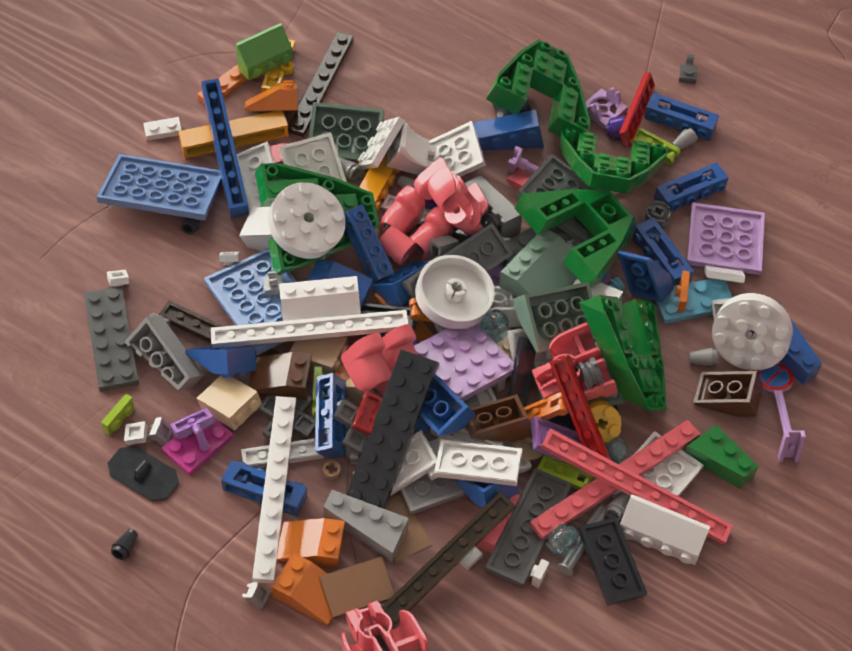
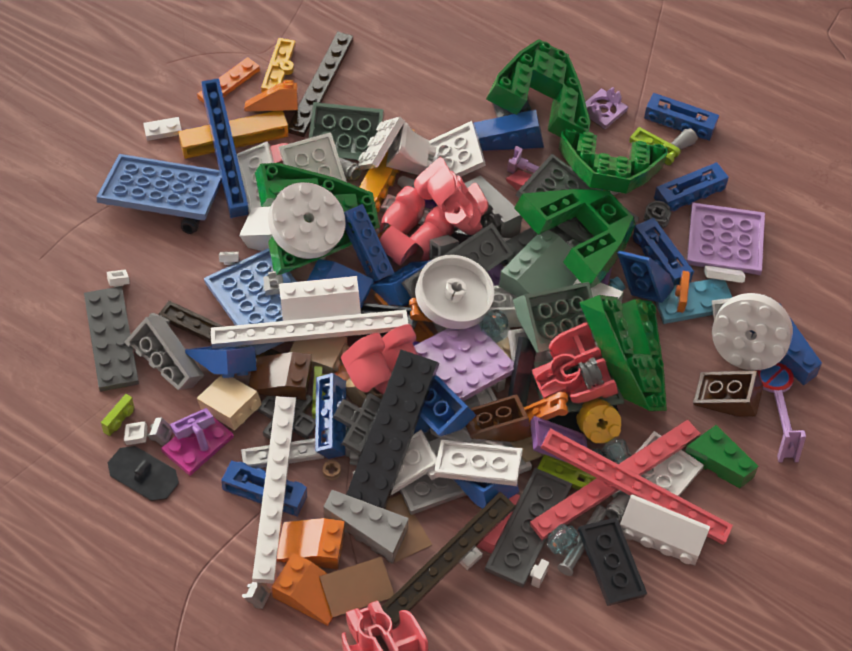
(124, 545): black cone -> none
(263, 52): bright green slope -> none
(366, 413): red plate -> none
(578, 405): red tile -> none
(614, 127): dark purple head -> none
(637, 109): red tile -> none
(688, 72): dark grey plate -> none
(704, 357): light grey cone -> none

